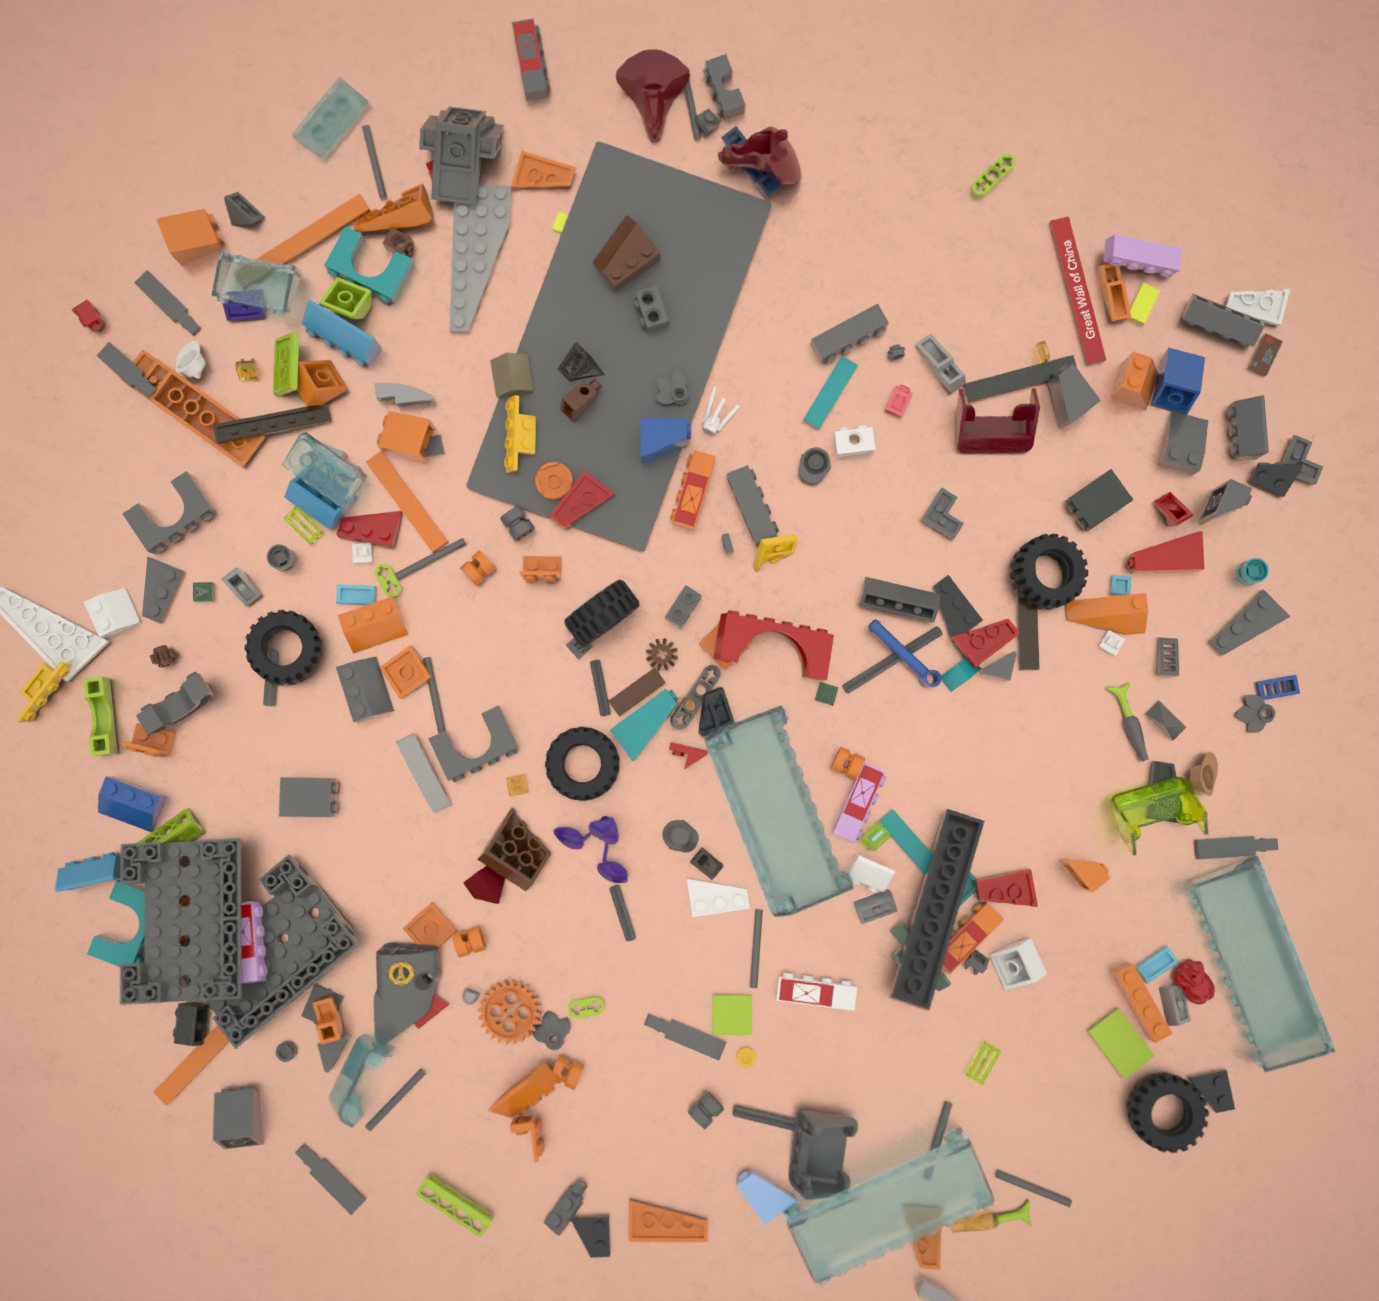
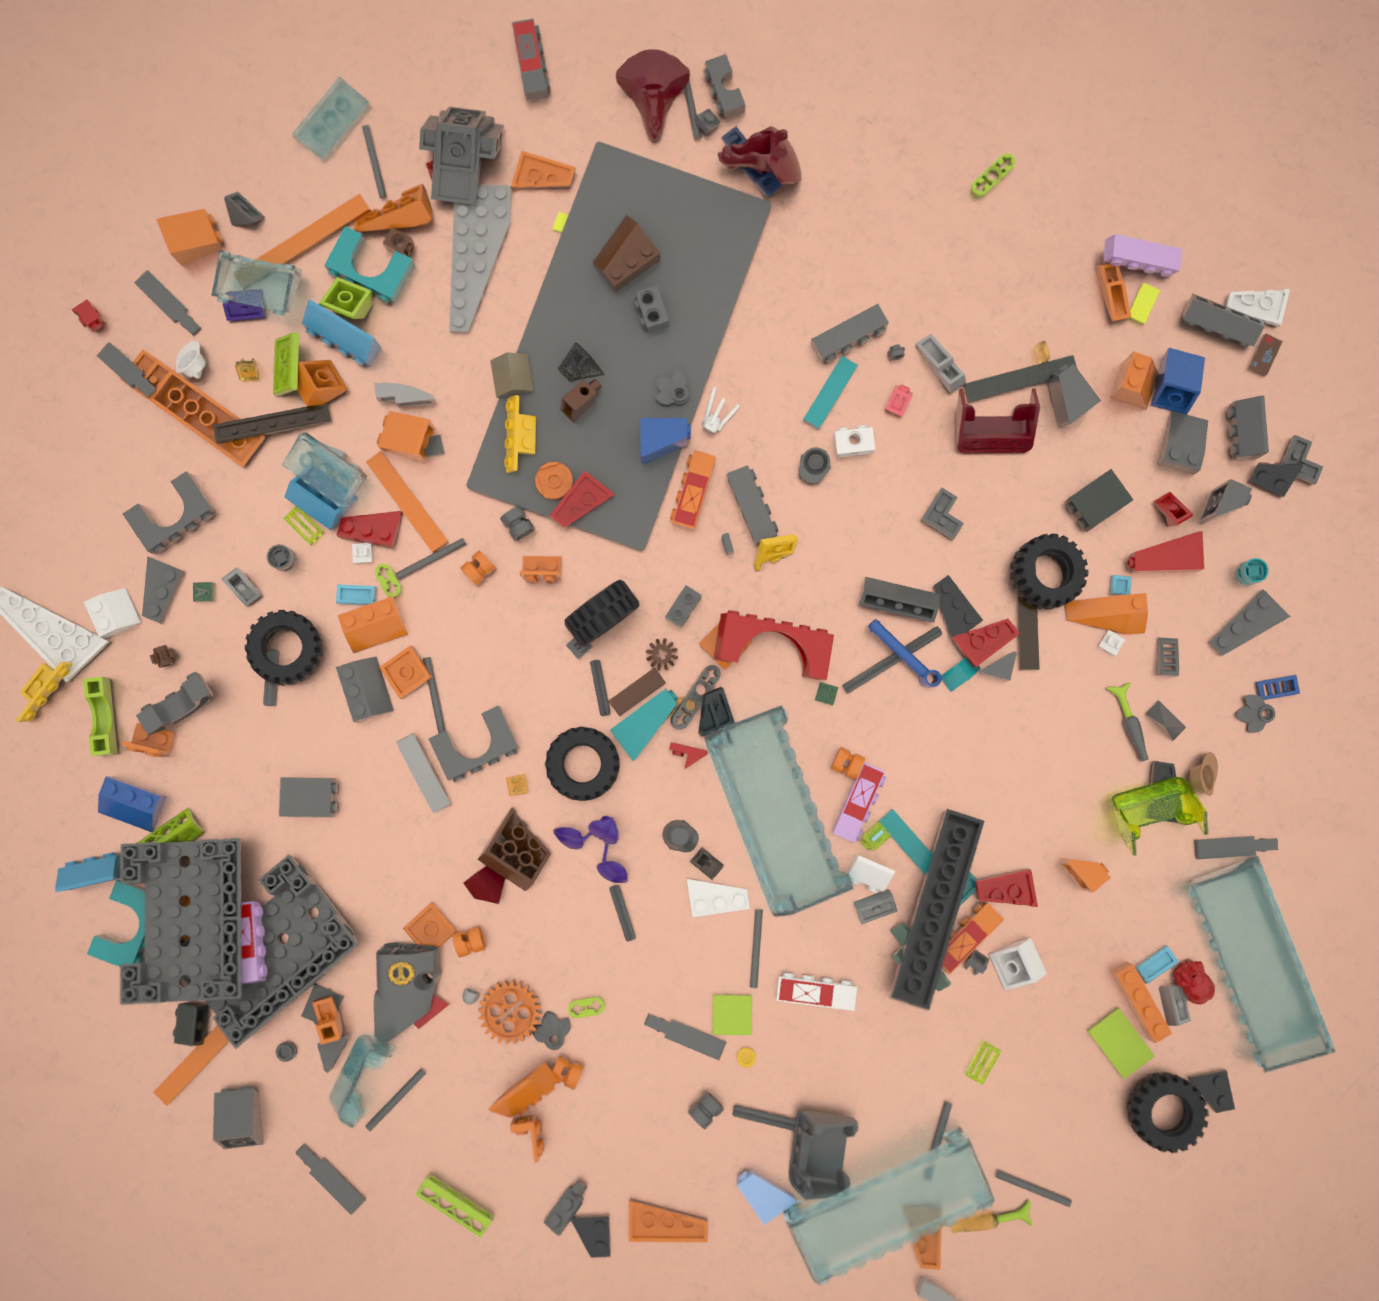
(1077, 290): red tile -> none

